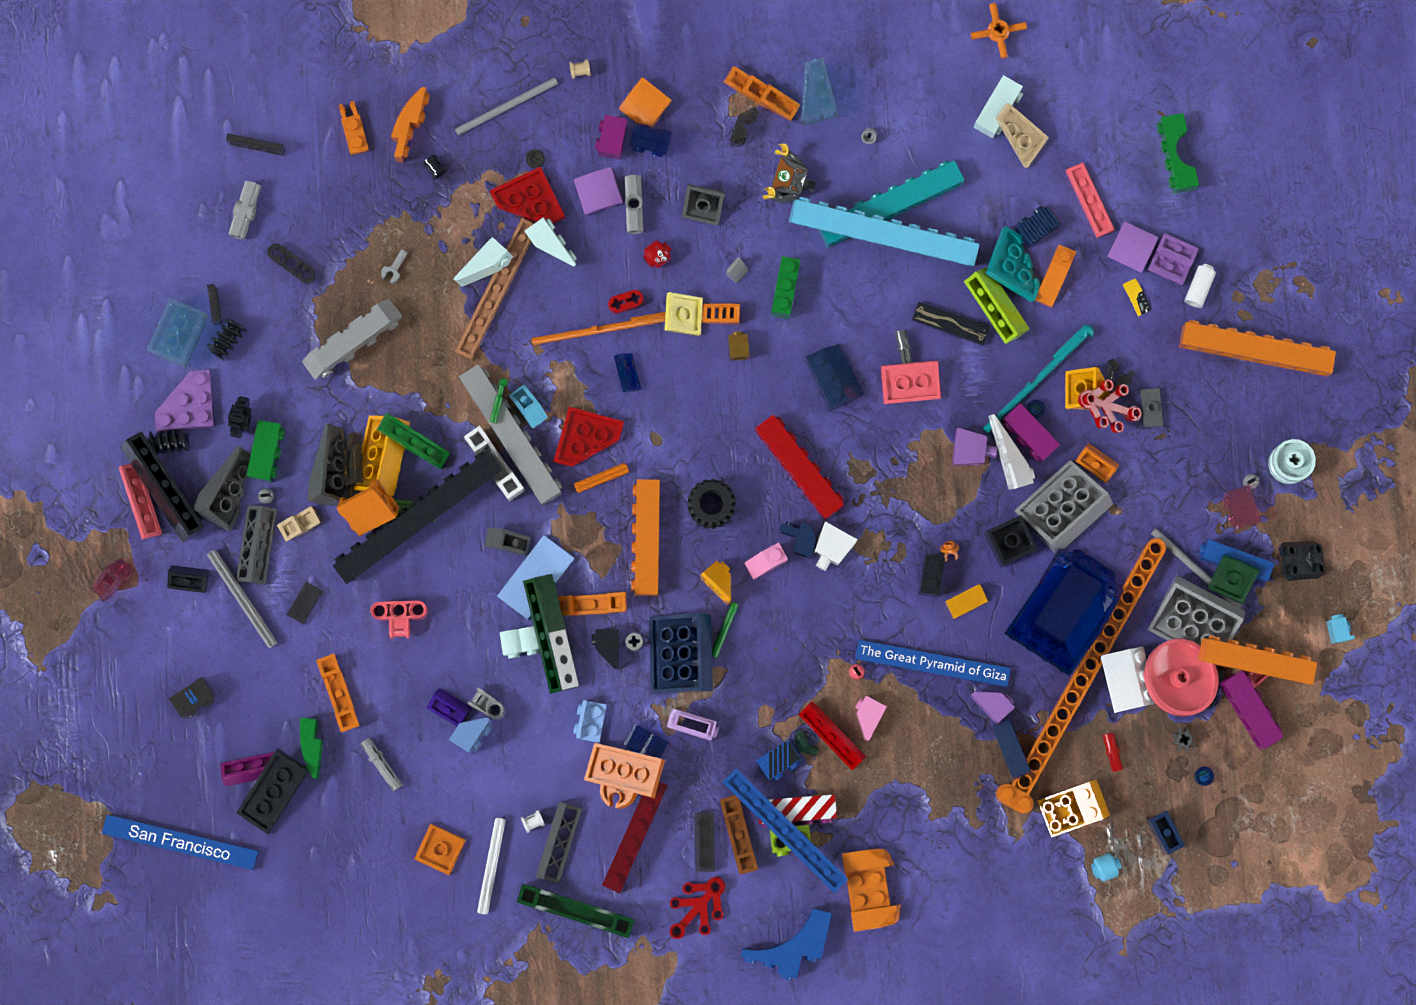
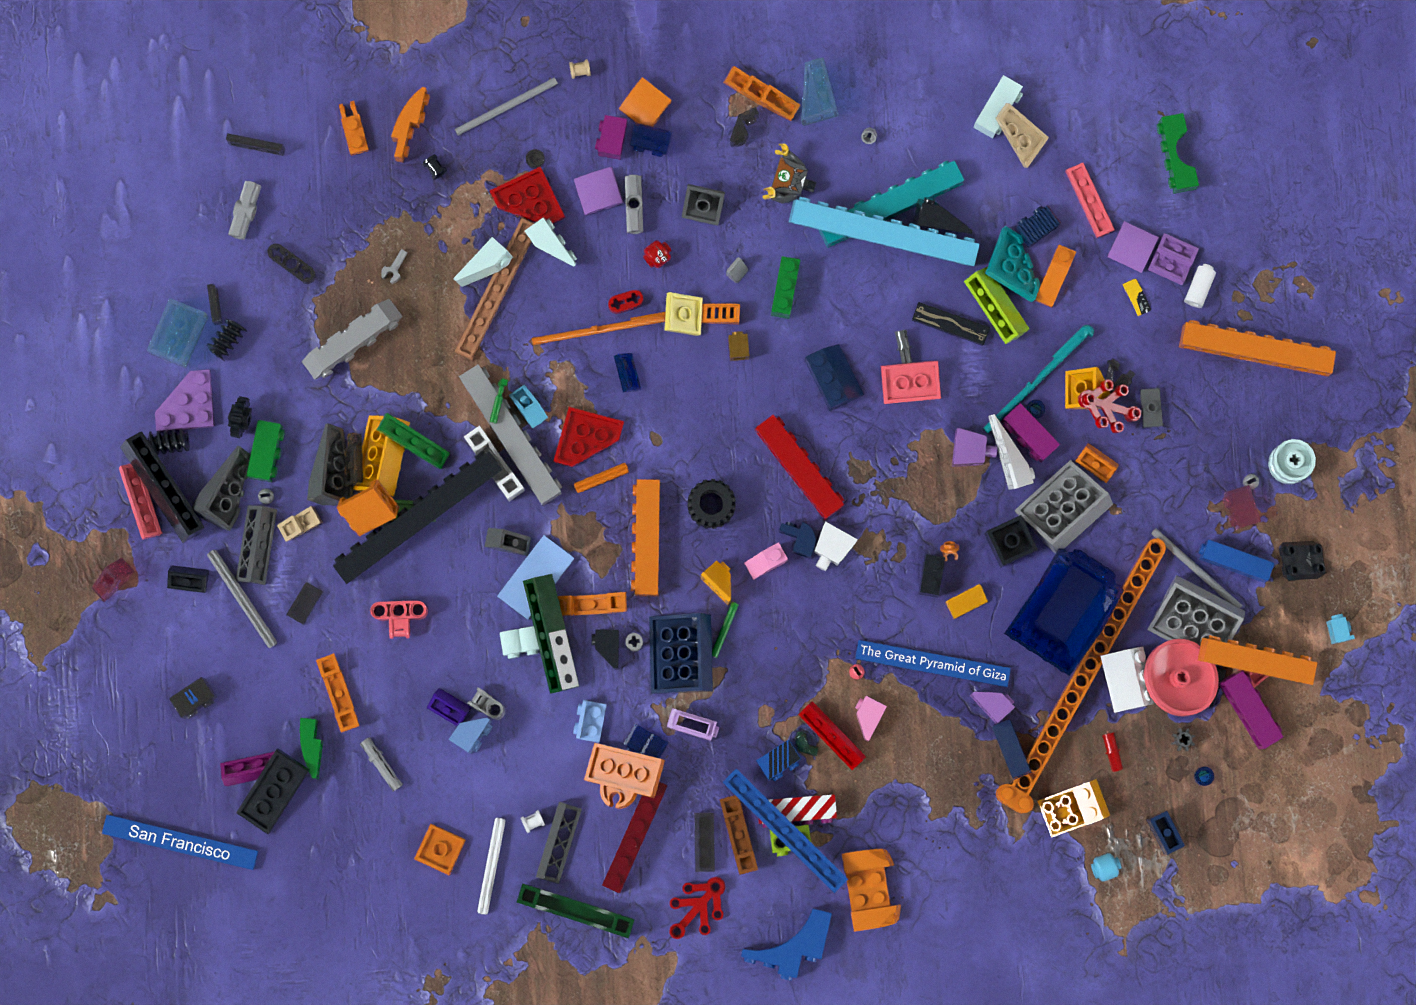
(933, 215): none -> black slope
(995, 35): orange bar -> none
(1233, 578): dark green tile -> none

